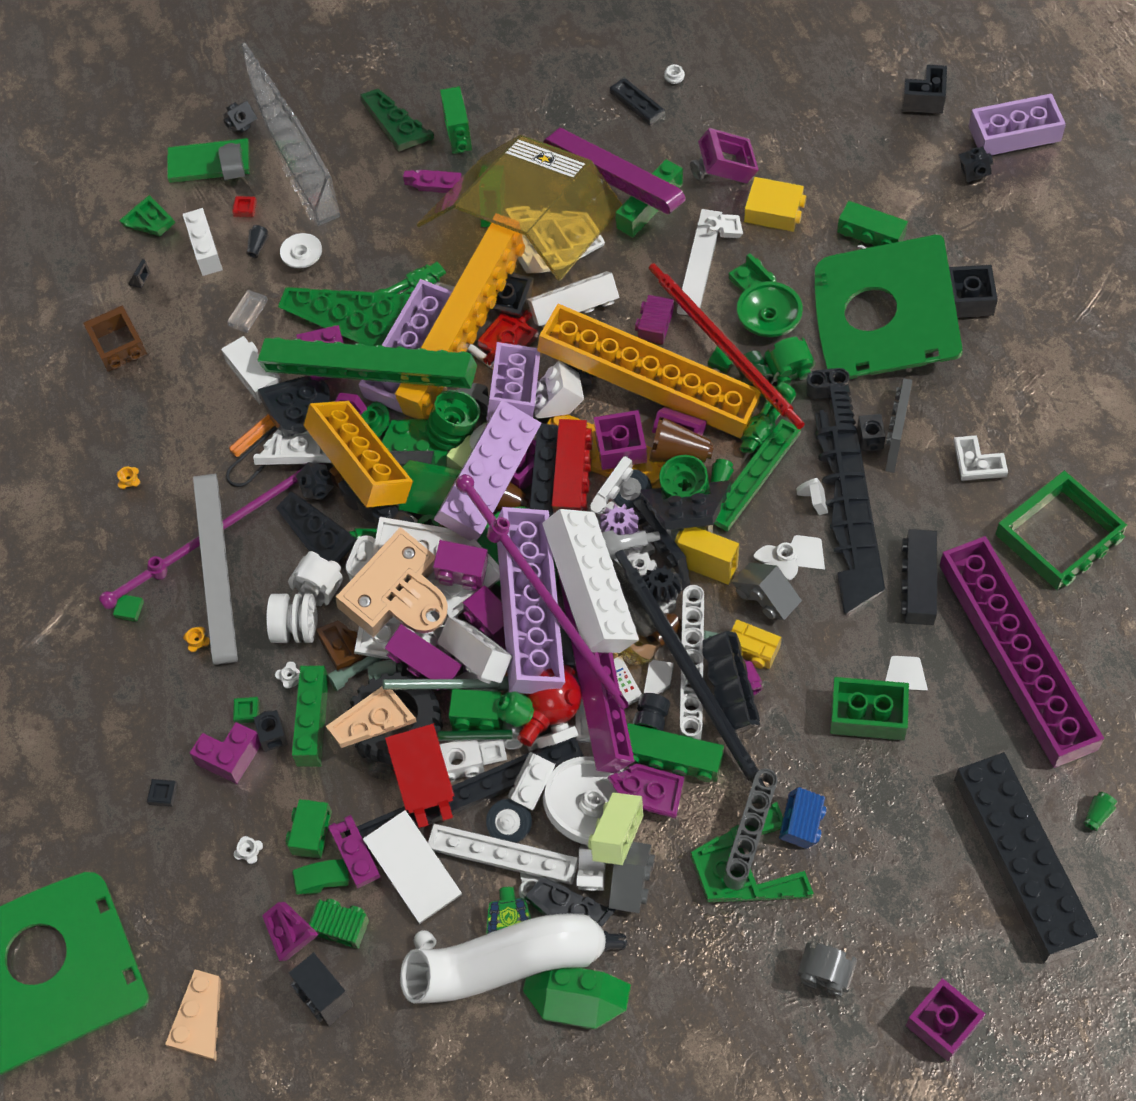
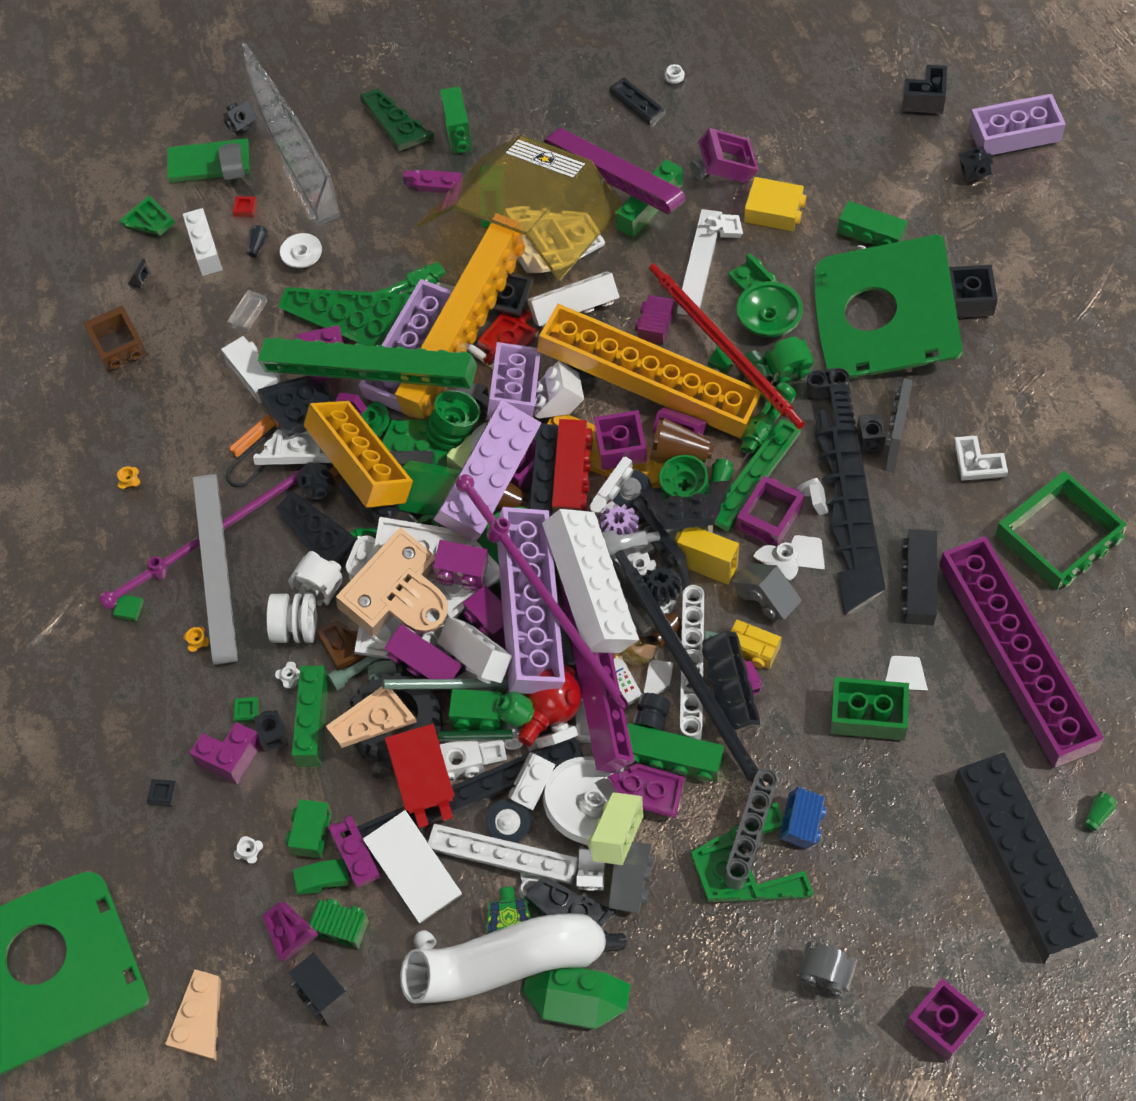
(760, 529): none -> magenta window

